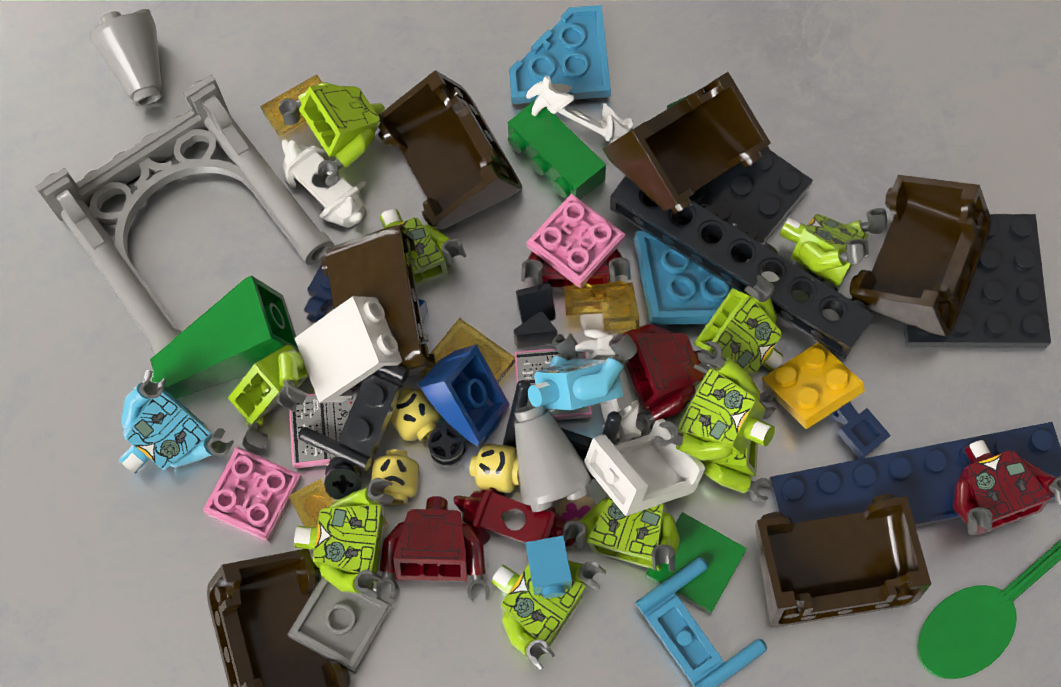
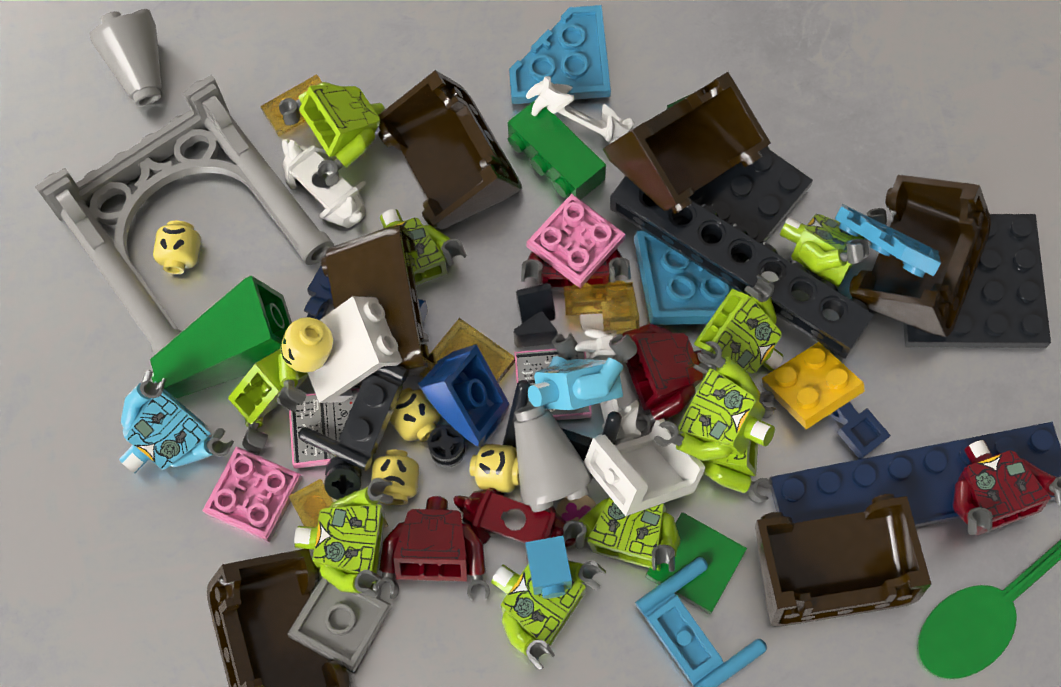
(177, 246): none -> light yellow head
(306, 344): none -> light yellow head
(915, 255): none -> dark azure plate

